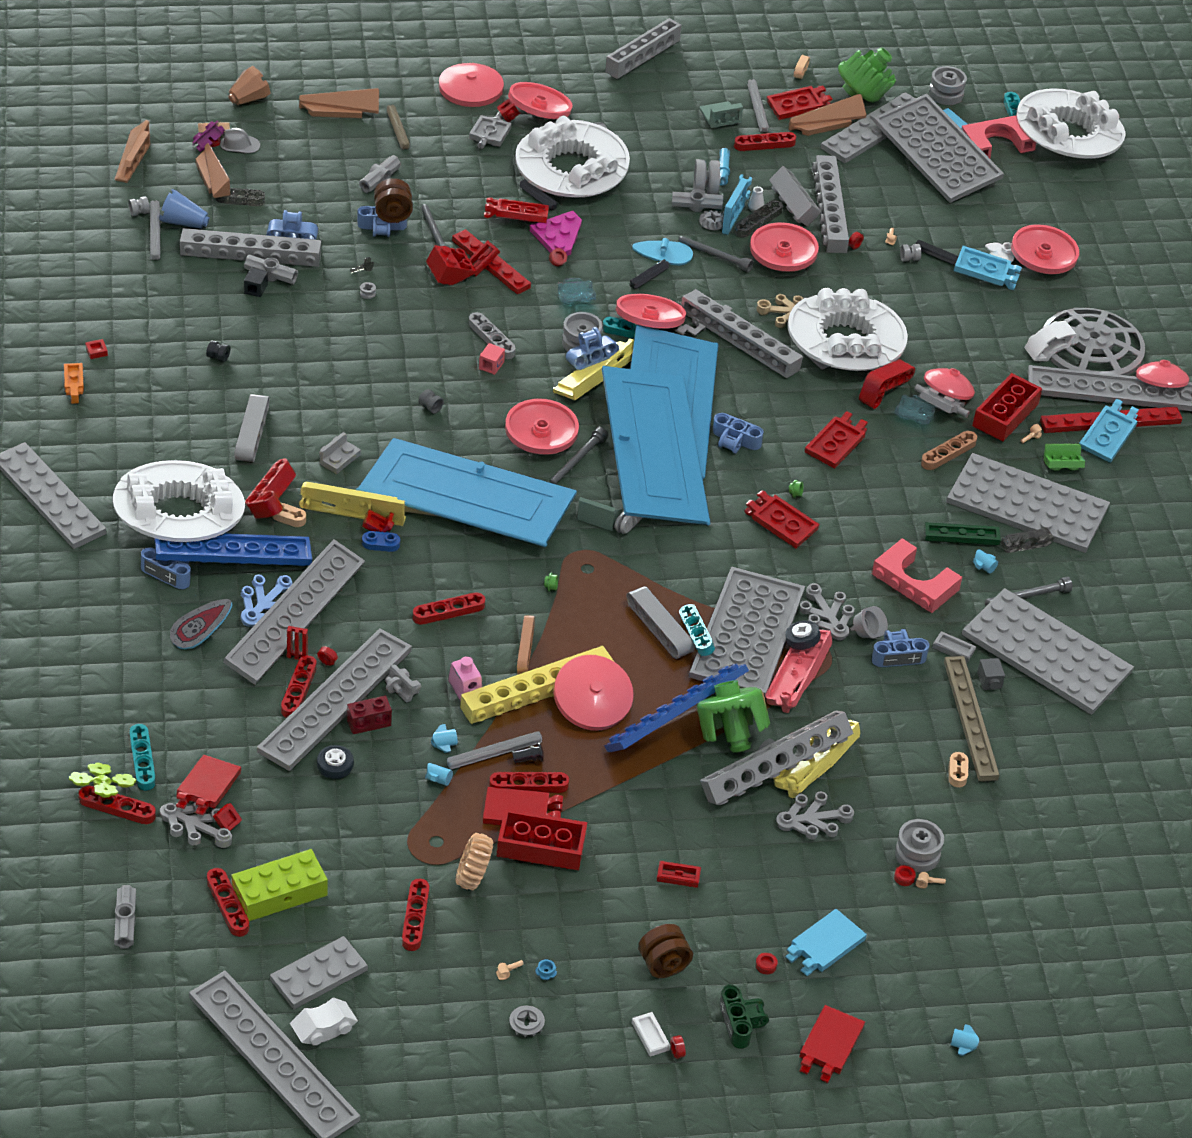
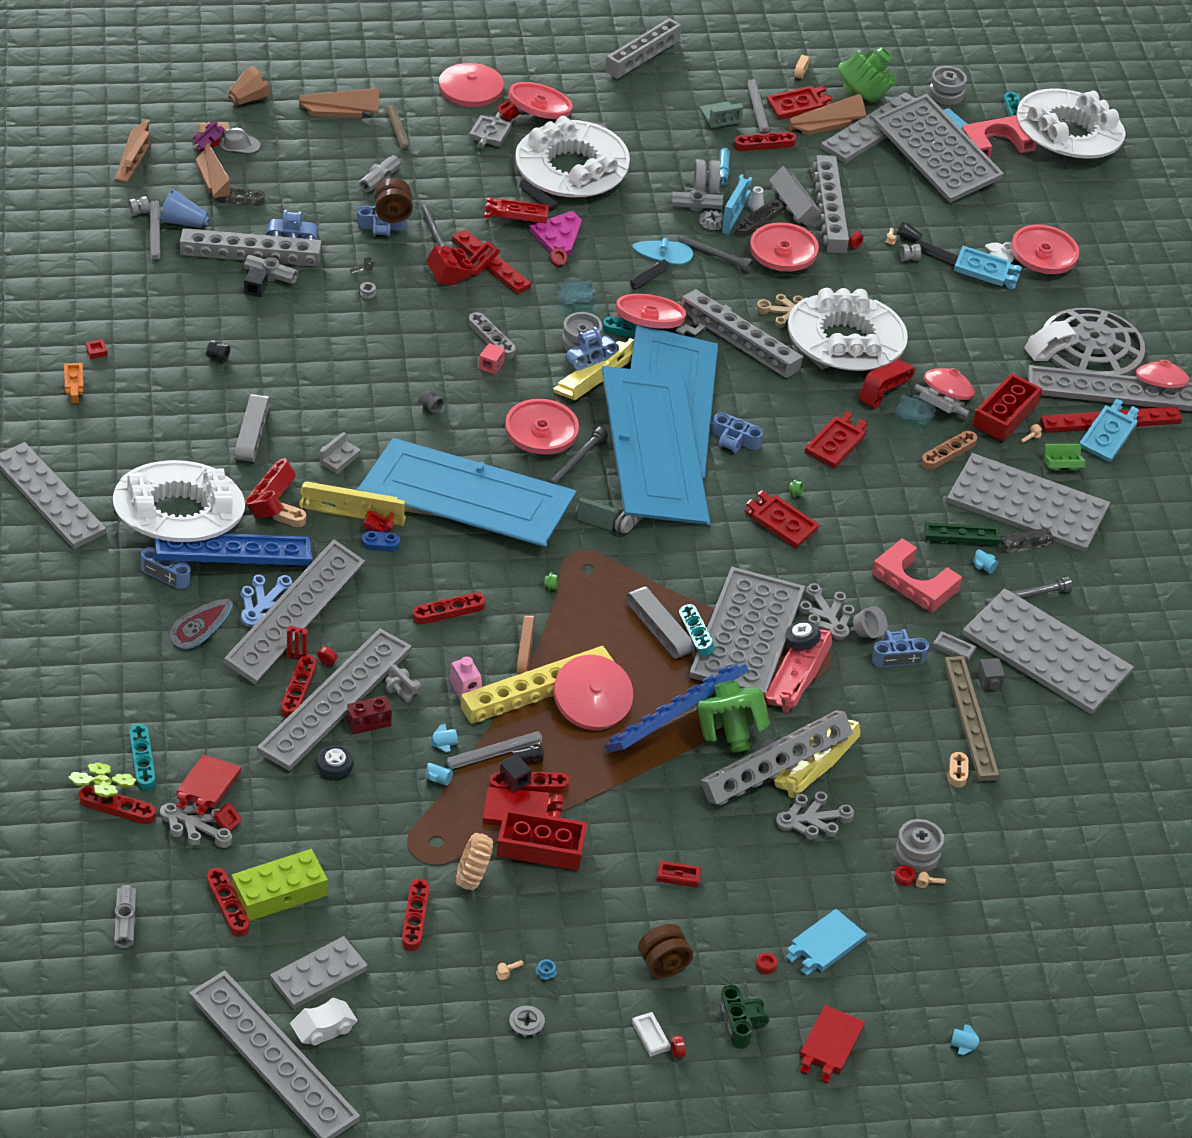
(515, 773): none -> black brick
(909, 232): none -> black cone

